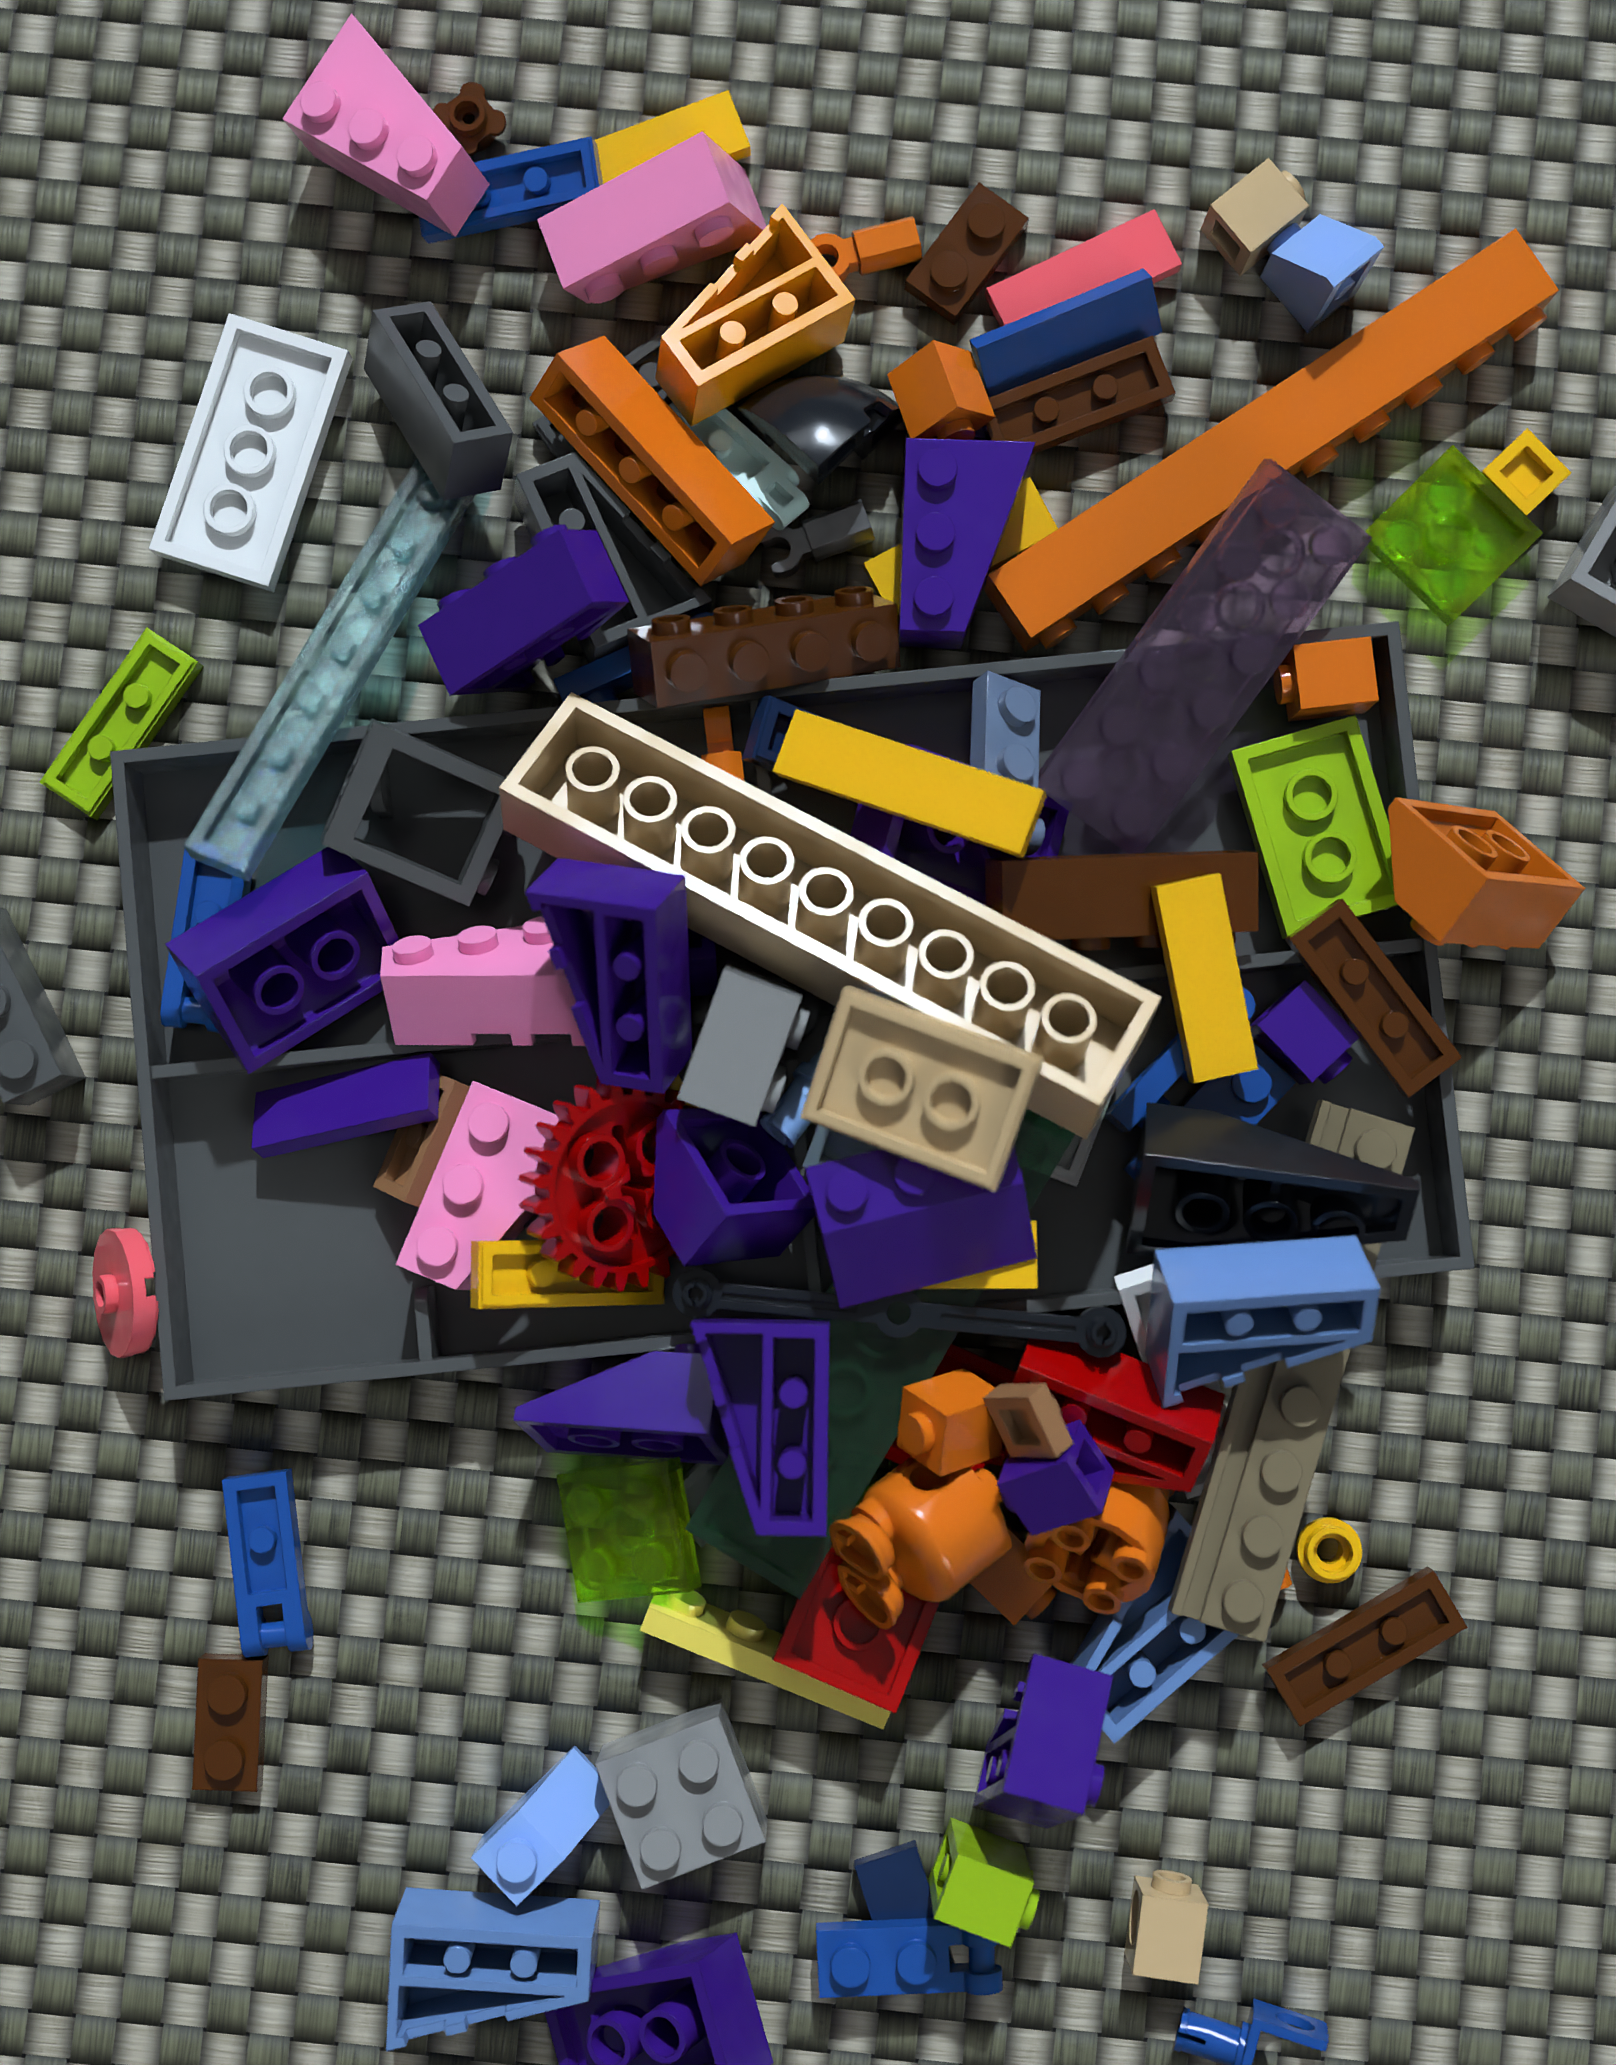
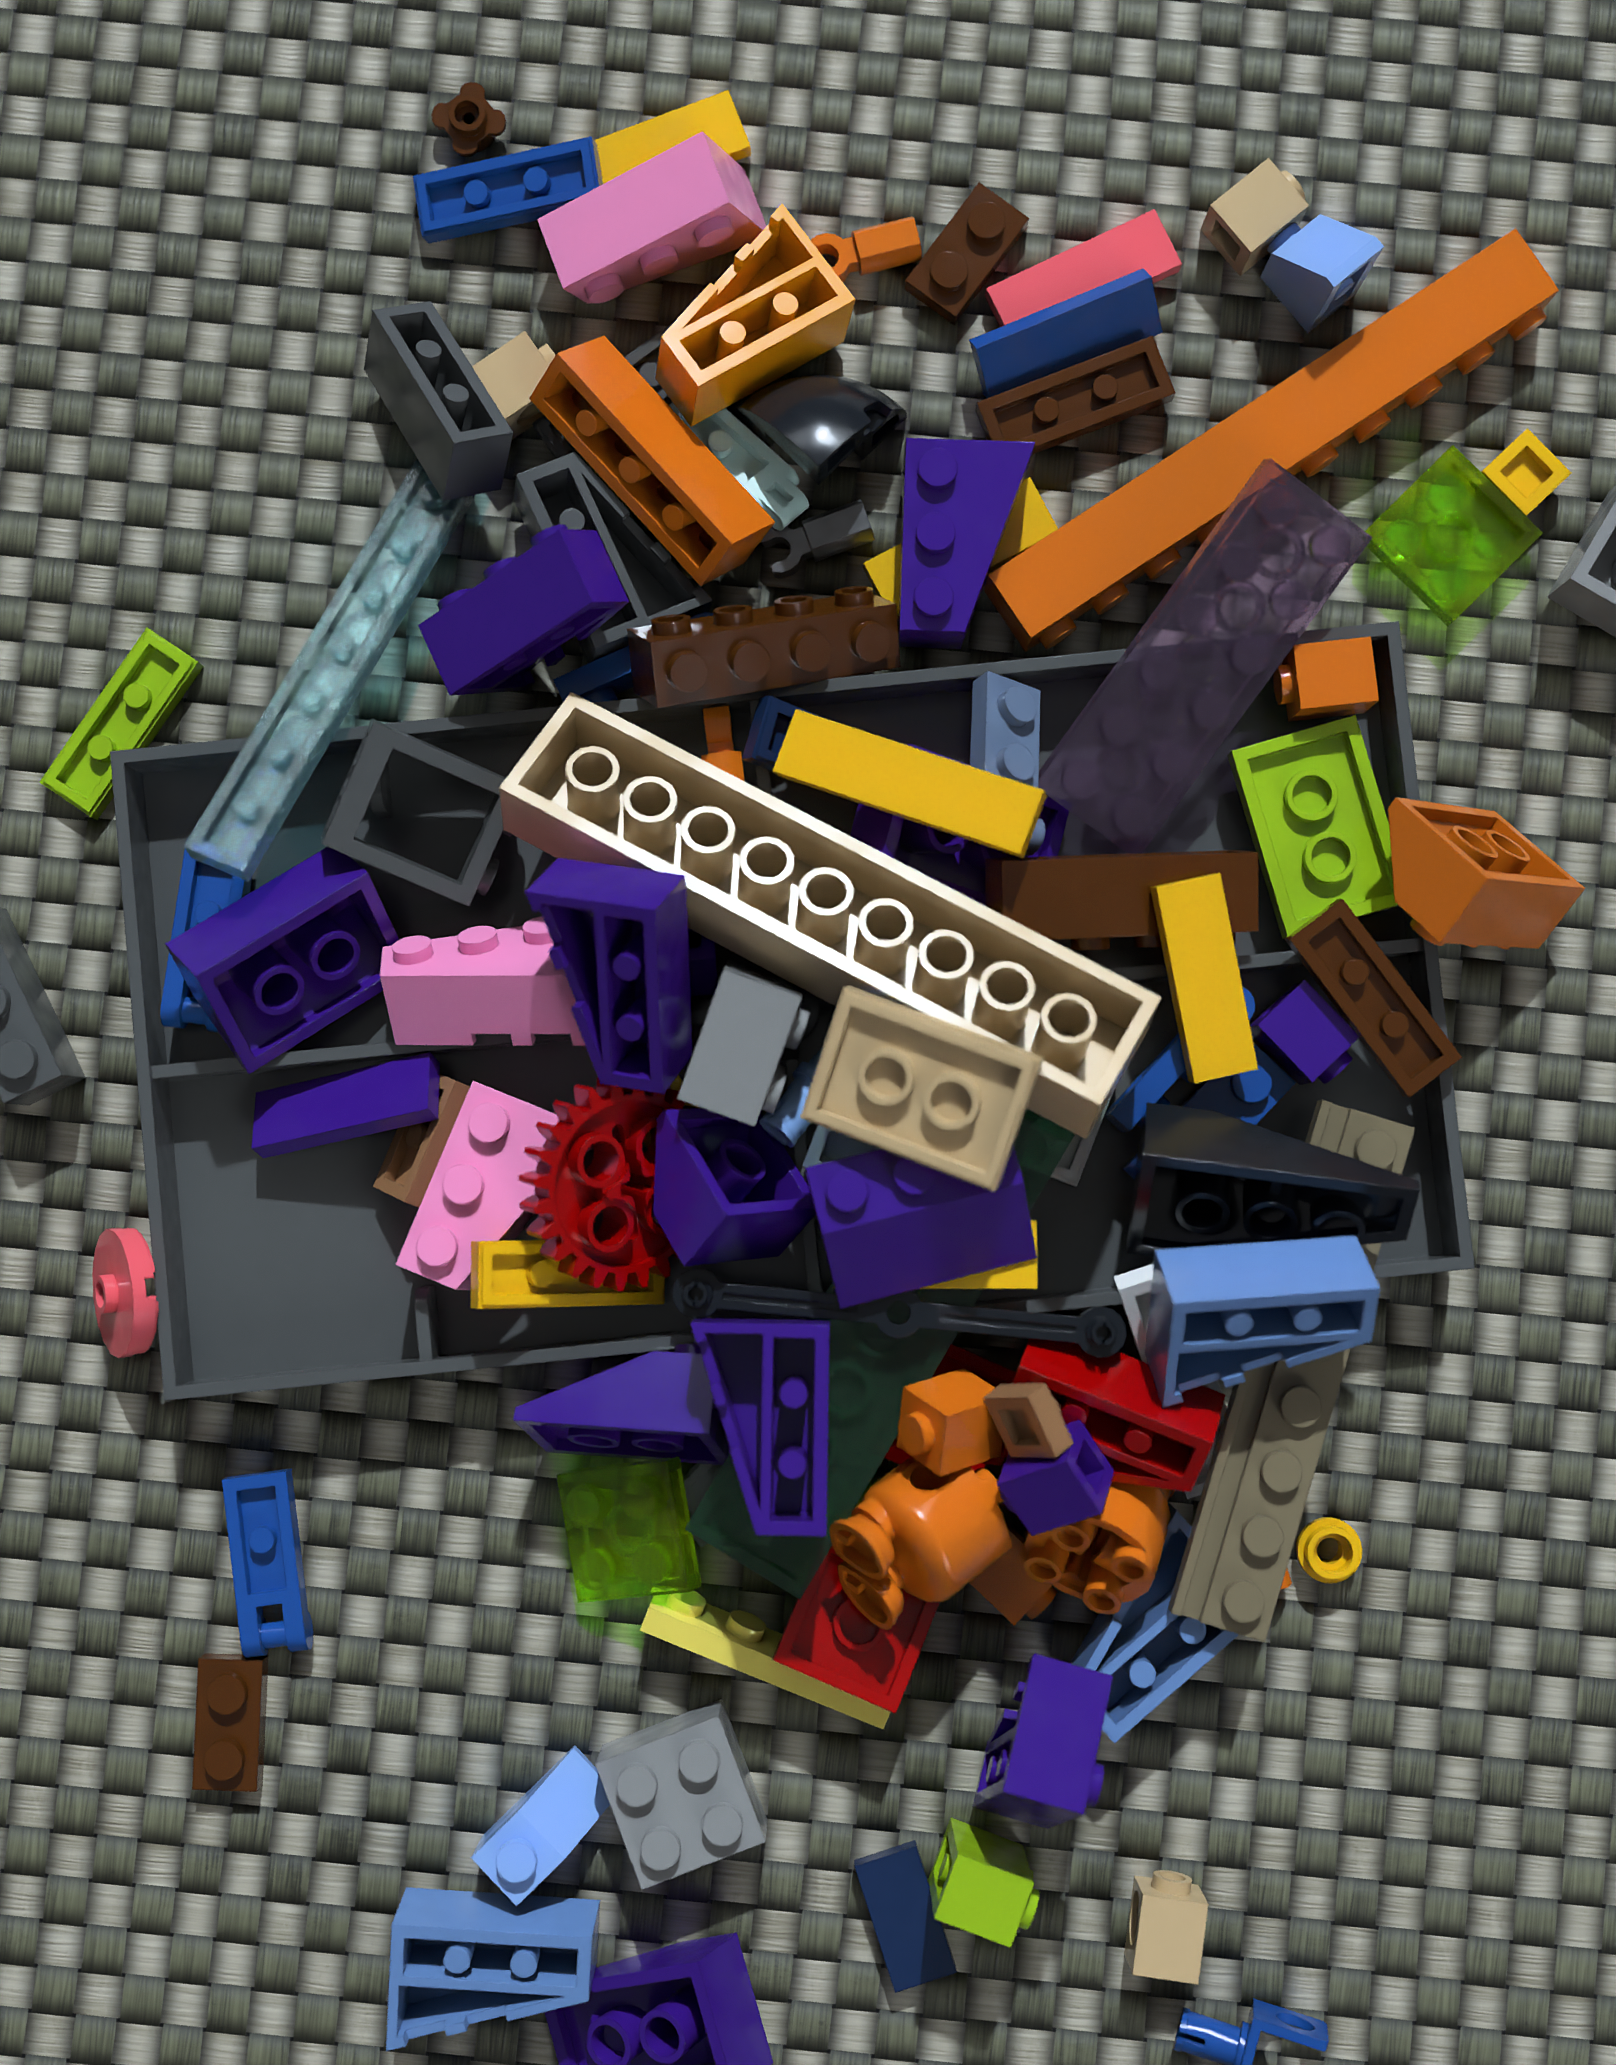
(251, 452): white plate -> none
(383, 134): bright pink wedge -> none
(512, 376): none -> tan brick
(902, 1959): blue plate -> none
(941, 393): orange brick -> none
(1364, 1646): reddish brown plate -> none

